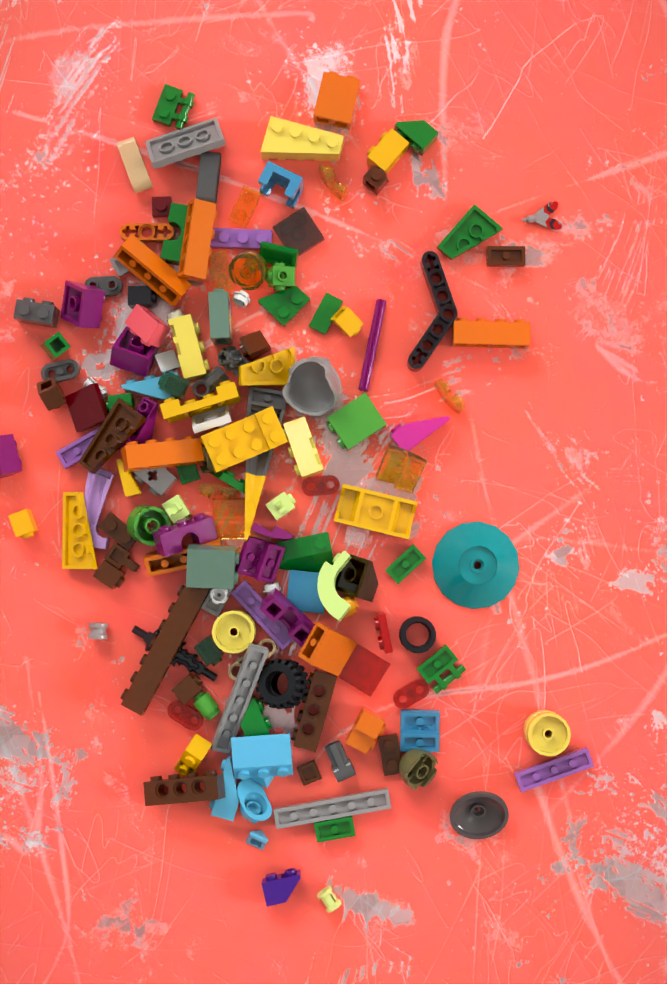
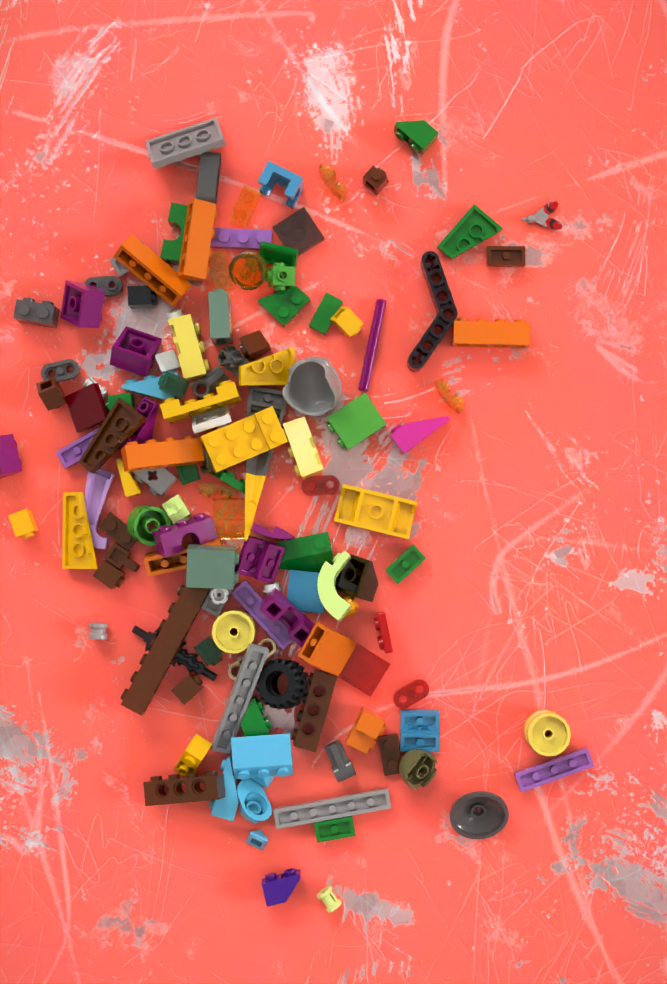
(55, 346): green brick -> none
(134, 165): tan beam -> none
(147, 326): coral brick -> none
(161, 206): dark red plate -> none
(161, 228): orange beam -> none
(168, 104): green plate -> none
(185, 715): clear red plate -> none
(206, 705): bright green brick -> none
(241, 298): white plate -> none
(281, 505): yellowish green brick -> none
(299, 142): light yellow wedge -> none
(309, 772): reddish brown tile -> none
(336, 100): orange brick -> none
(388, 150): yellow brick -> none
(401, 468): clear yellow slope -> none
(417, 649): black tyre -> none
(437, 664): green plate -> none
(455, 567): teal dish -> none

